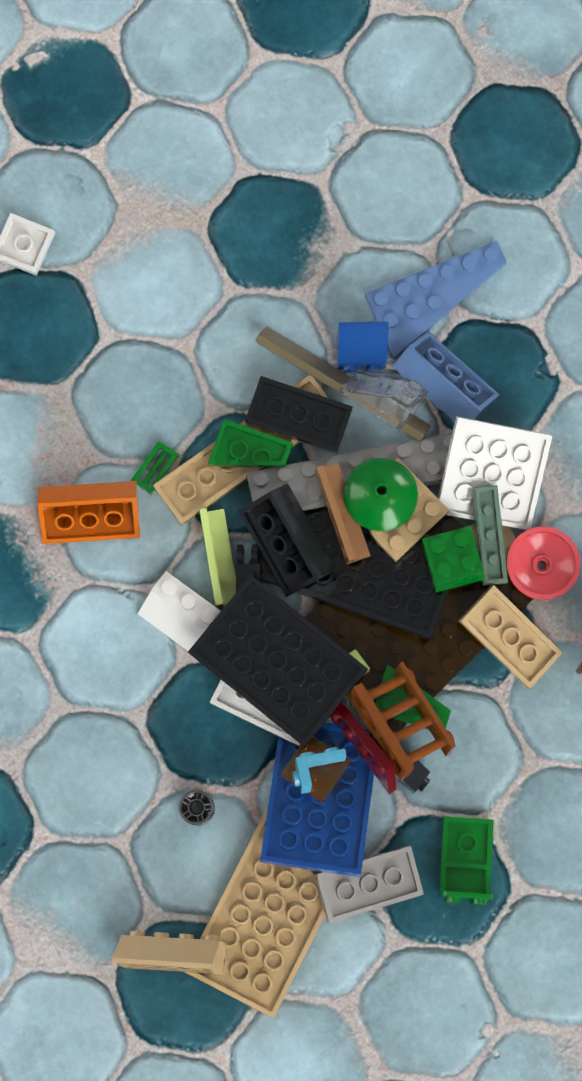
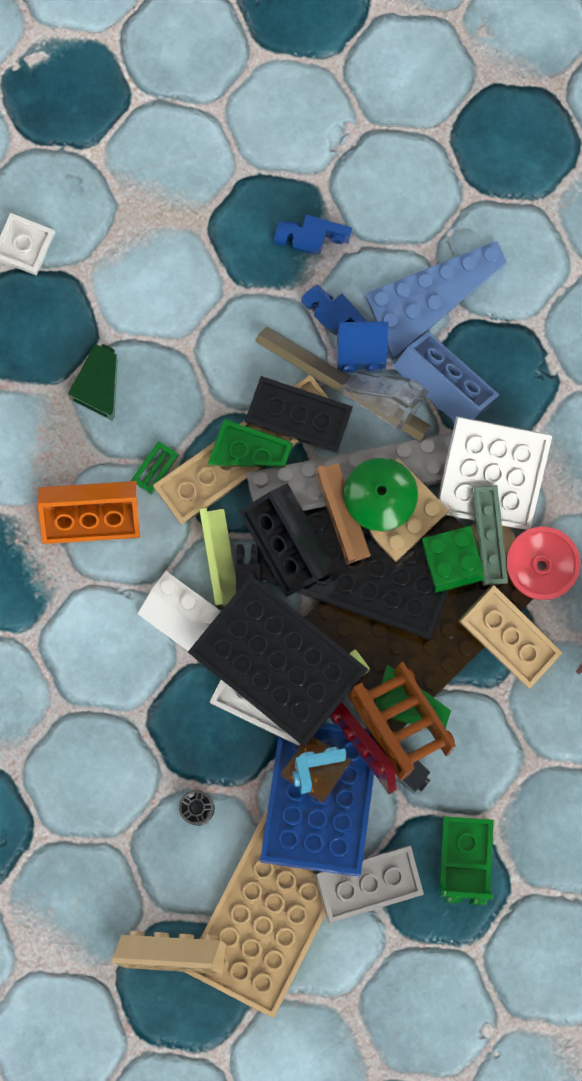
(97, 382): none -> dark green slope
(312, 234): none -> blue plate
(330, 311): none -> blue plate

